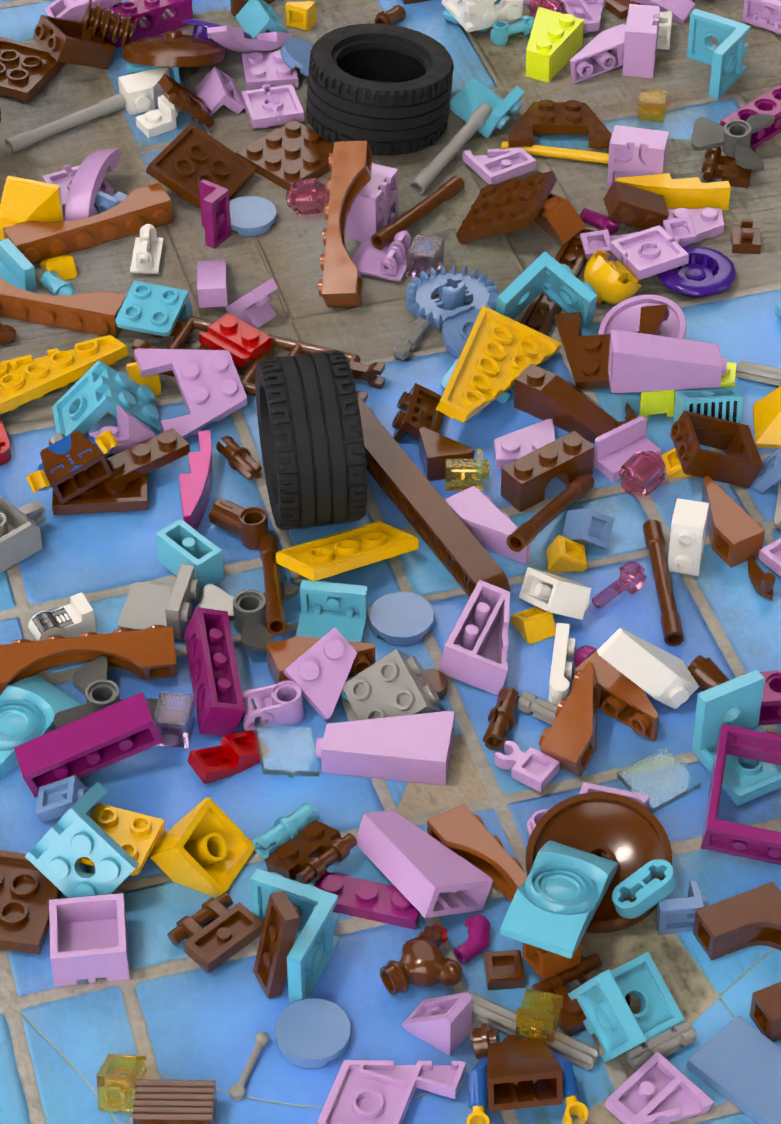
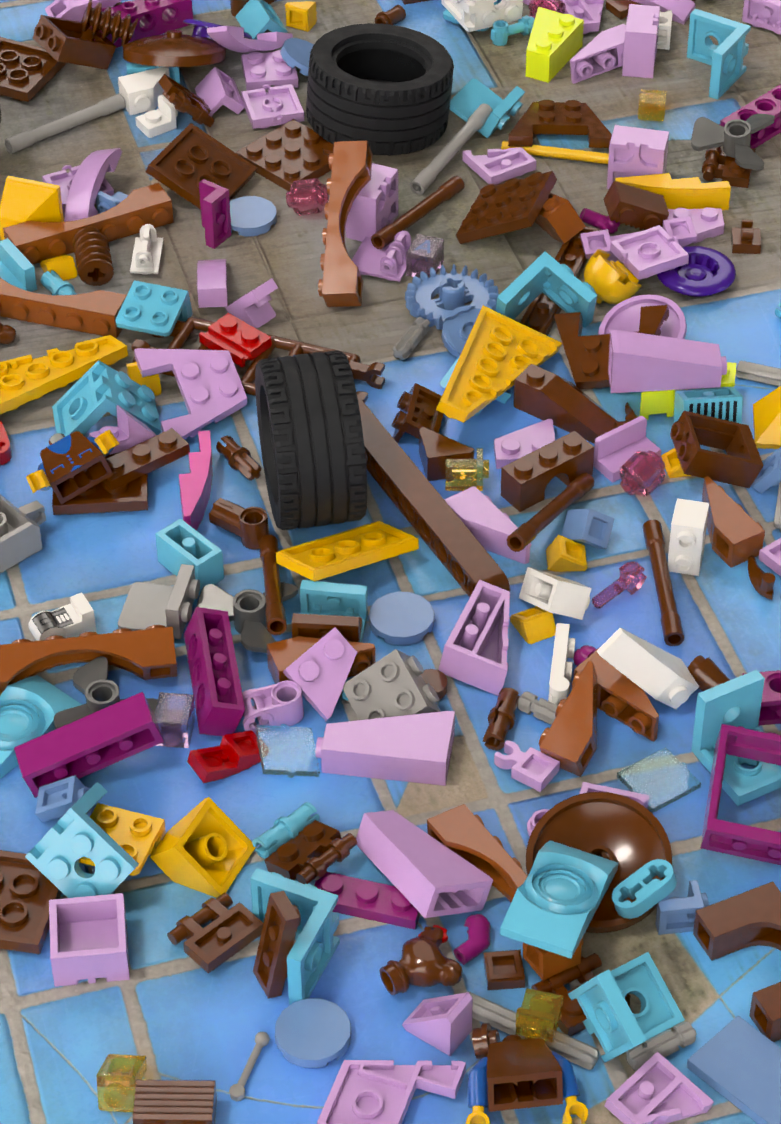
(93, 256): none -> reddish brown piece
(319, 625): none -> reddish brown panel

